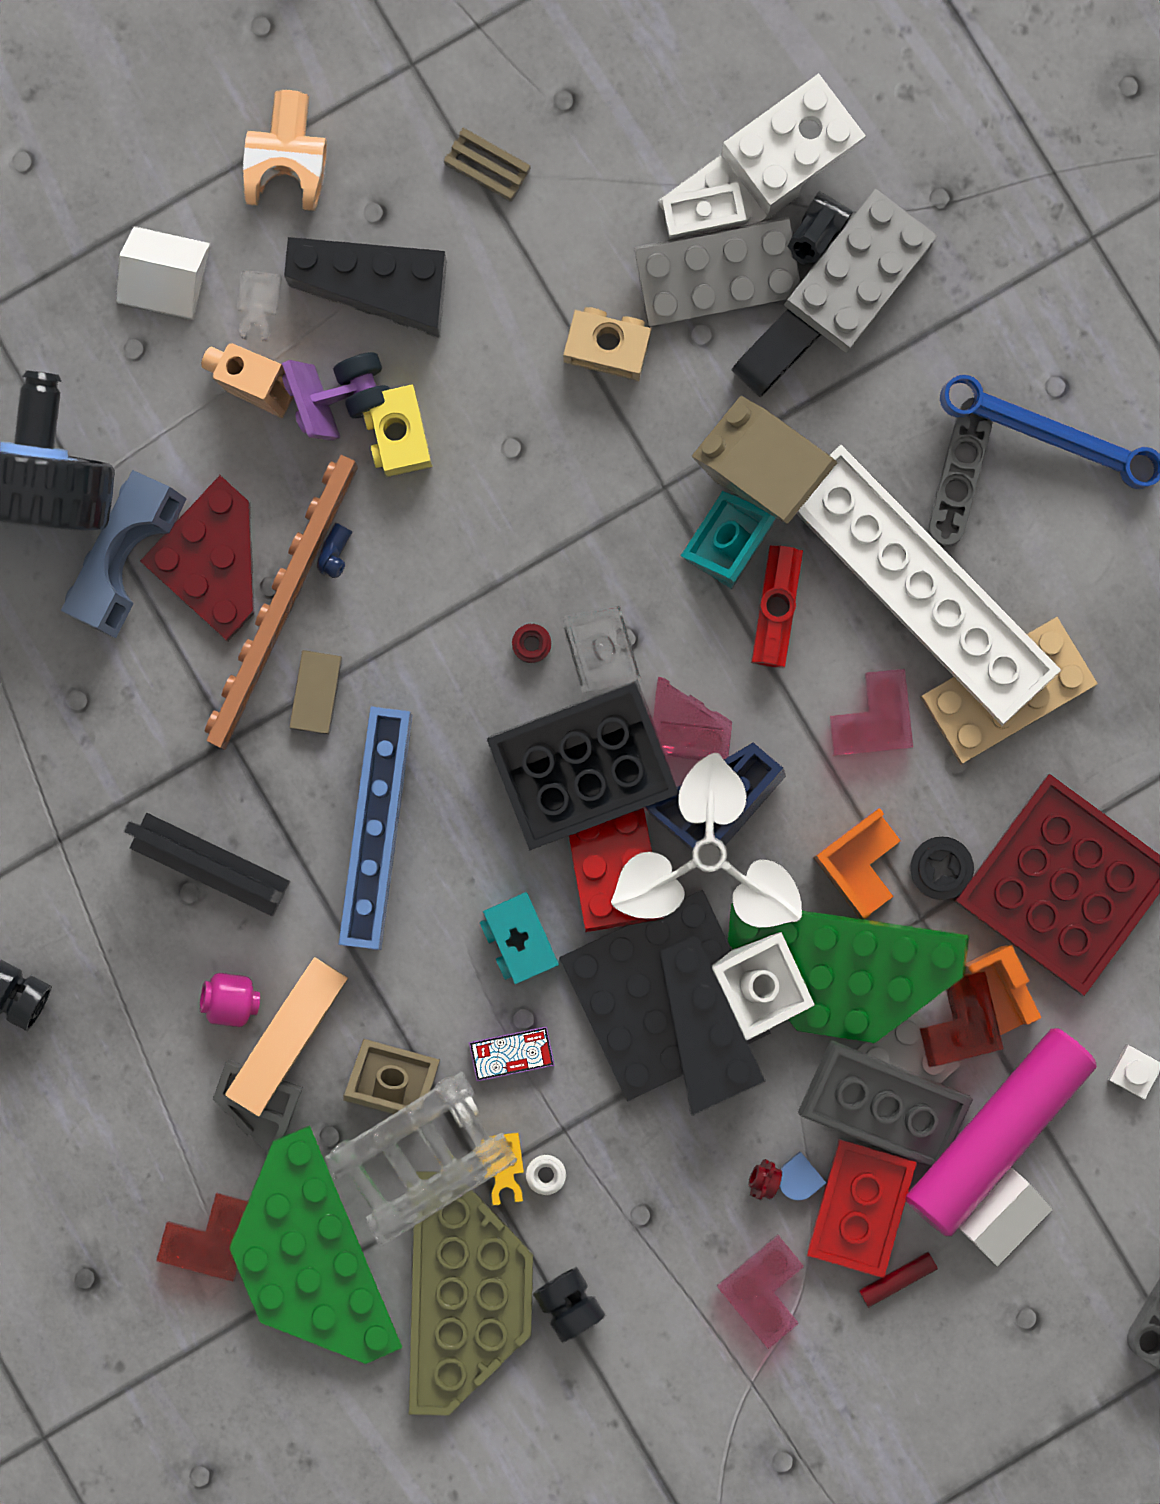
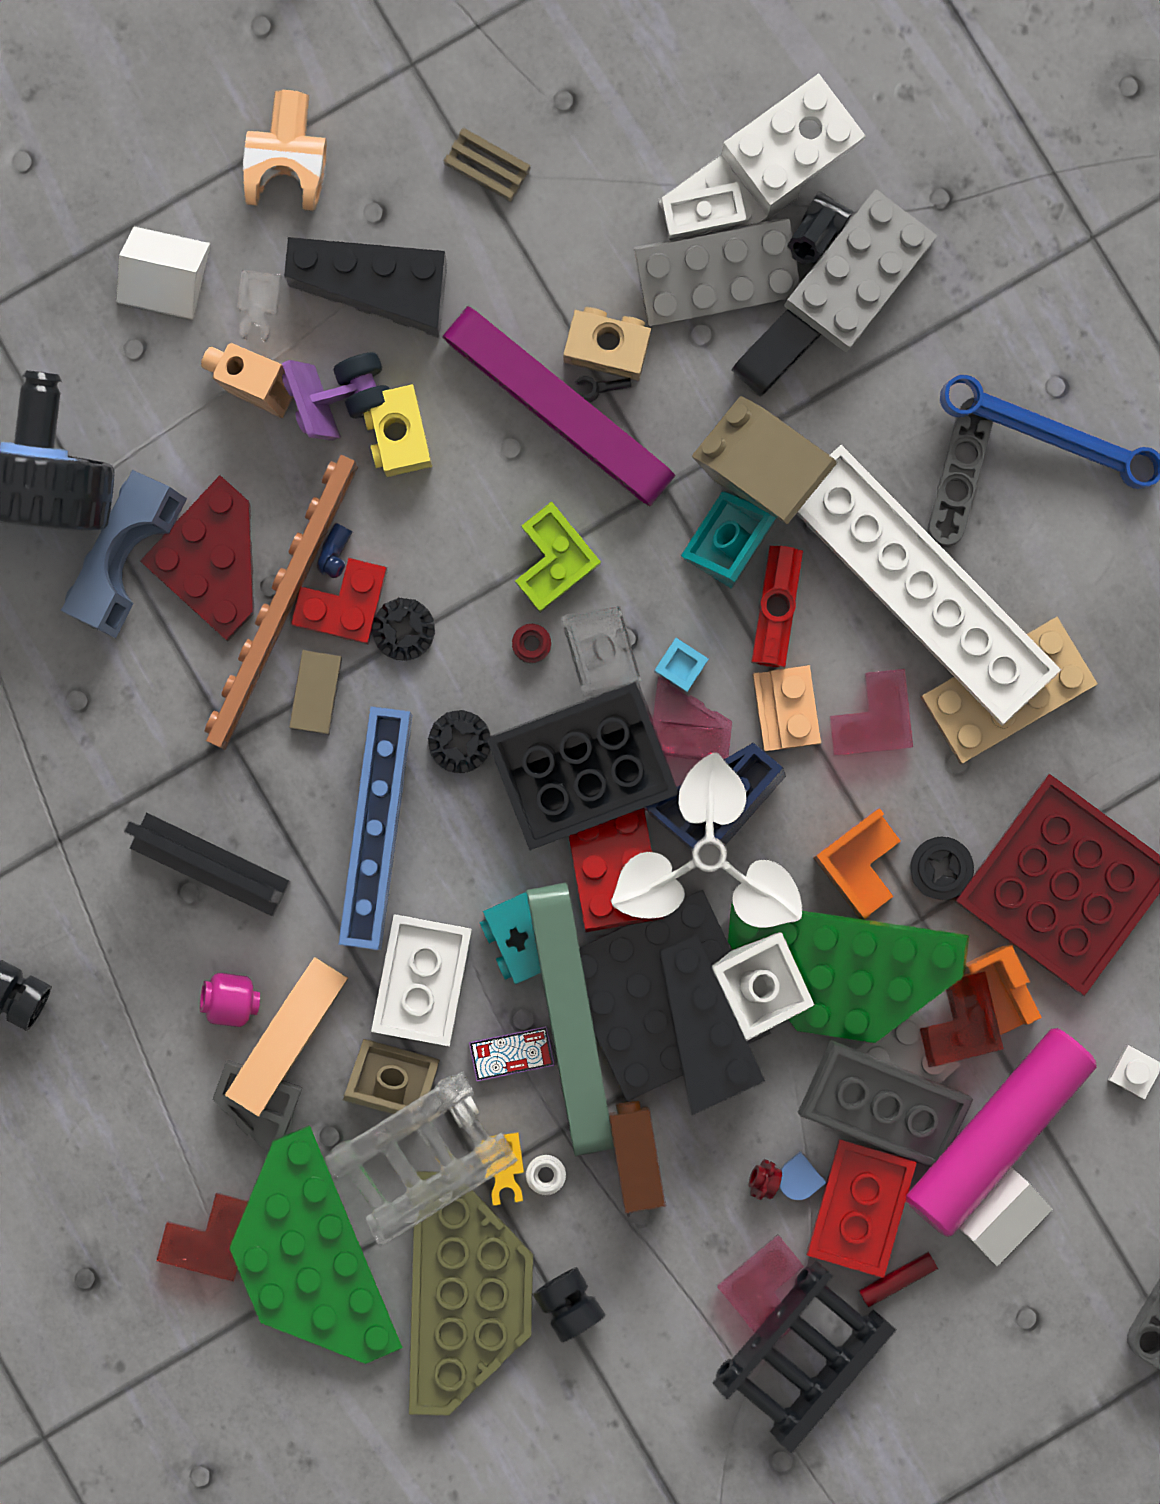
(351, 612): none -> red plate
(410, 646): none -> black gear
(421, 980): none -> white plate
(453, 759): none -> black gear
(558, 406): none -> magenta beam
(565, 559): none -> lime plate
(570, 1019): none -> sand green beam
(602, 386): none -> black hand
(636, 1157): none -> reddish brown brick
(681, 665): none -> medium azure plate
(786, 708): none -> light nougat plate
(817, 1392): none -> black fence

